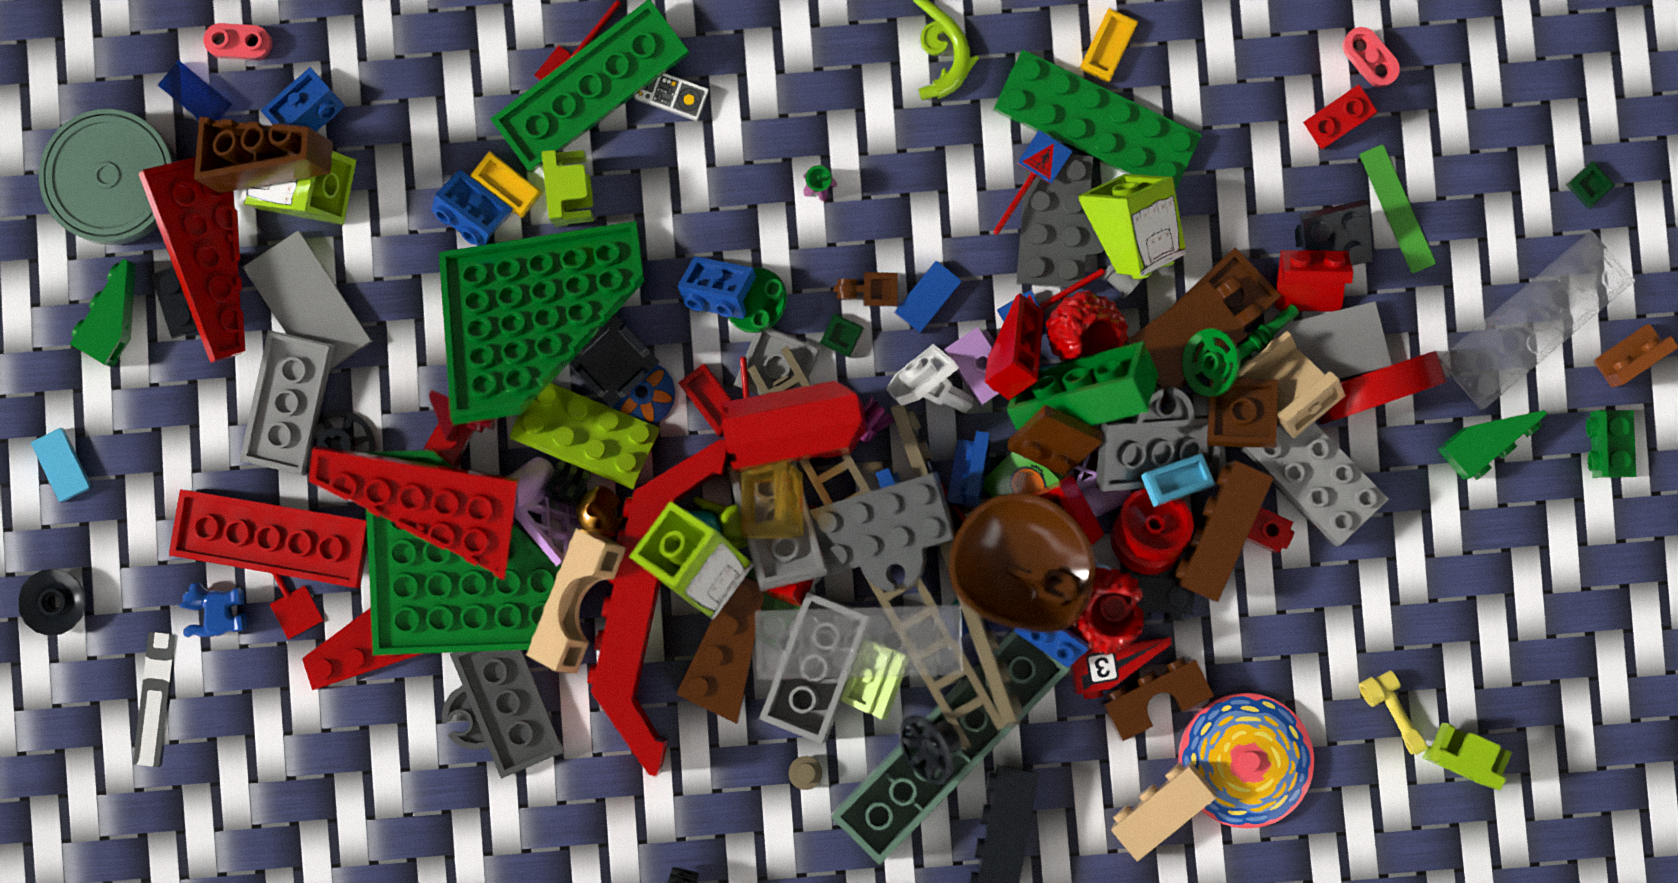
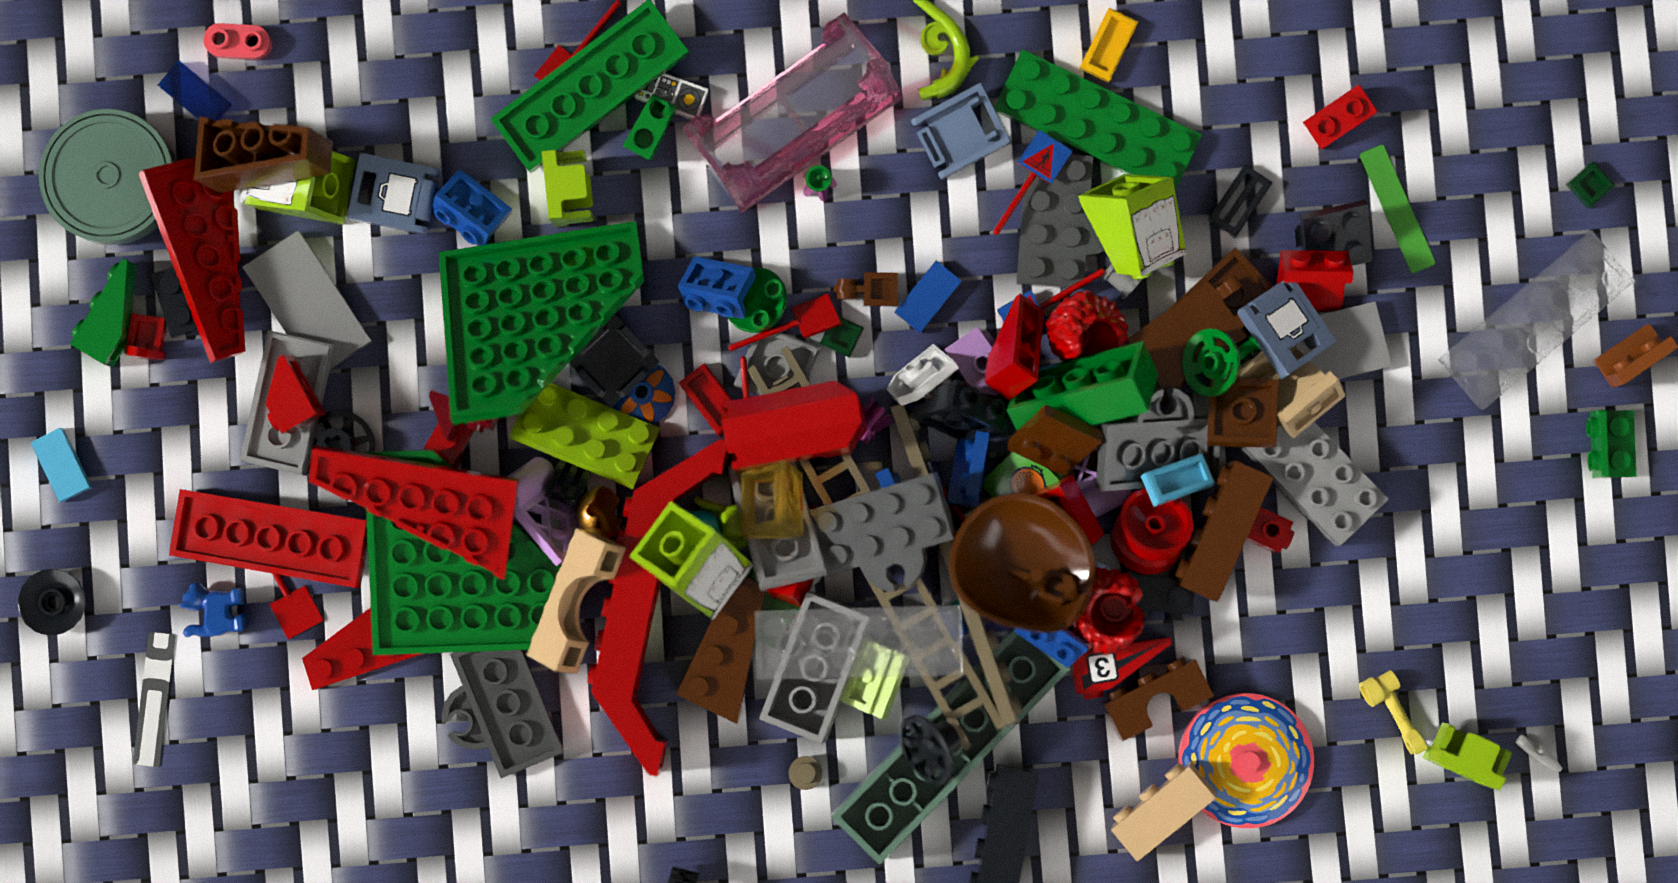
(146, 337): none -> red tile
(291, 397): none -> red slope
(304, 103): blue bracket -> none
(398, 194): none -> sand blue container
(506, 184): yellow tile -> none
(651, 127): none -> green leg
(796, 115): none -> windscreen
(811, 317): none -> red piece
(956, 133): none -> sand blue container
(962, 411): none -> black plate
(1224, 224): none -> black tile
(1283, 320): none -> sand blue container
(1373, 55): coral plate -> none
(1387, 385): red window -> none
(1477, 445): green slope -> none
(1538, 752): none -> white helmet

